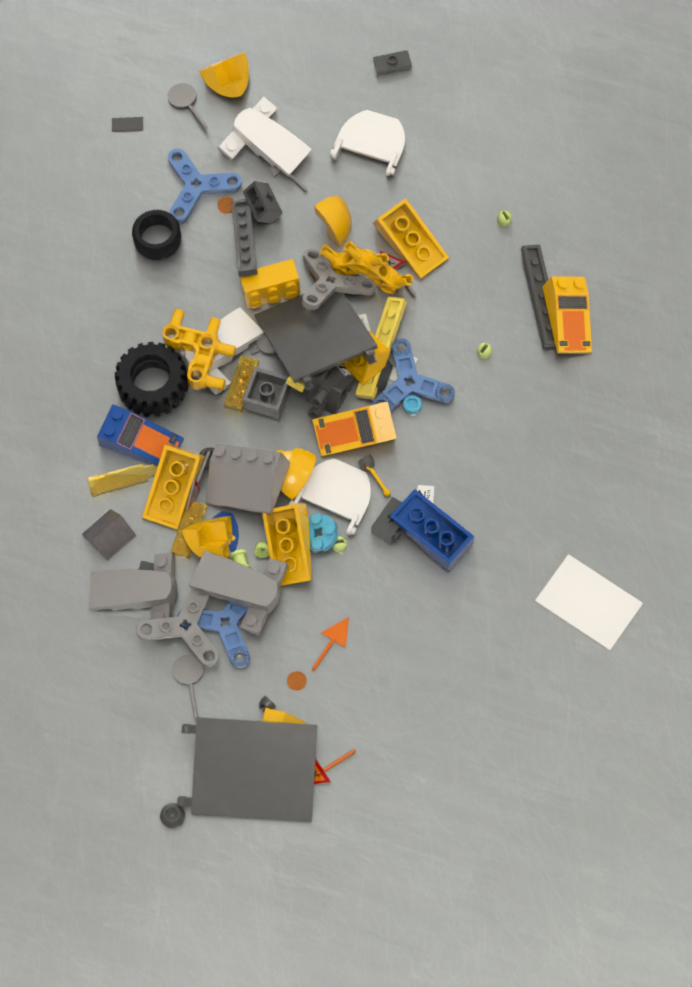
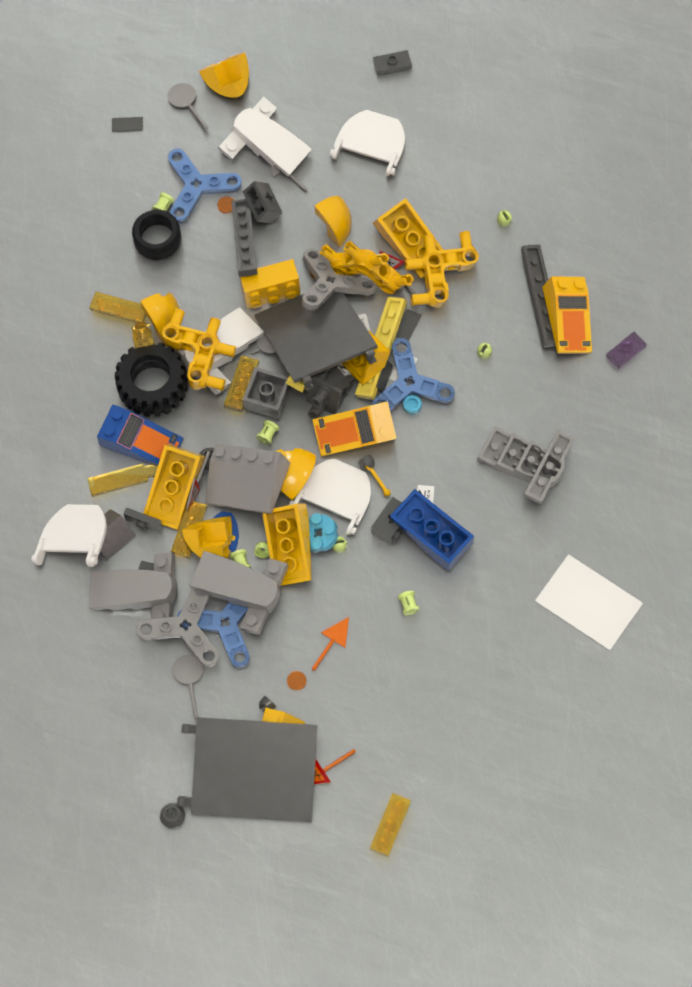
(75, 531): none -> white piece
(117, 307): none -> clear yellow plate
(142, 334): none -> clear yellow plate
(142, 520): none -> dark grey plate
(160, 311): none -> yellow brick
(164, 202): none -> yellowish green bush
(267, 432): none -> yellowish green bush
(390, 825): none -> clear yellow plate
(404, 598): none -> yellowish green bush
(408, 324): none -> dark grey sticker
(434, 274): none -> yellow pin
(527, 460): none -> light grey slope
(626, 350): none -> clear purple plate

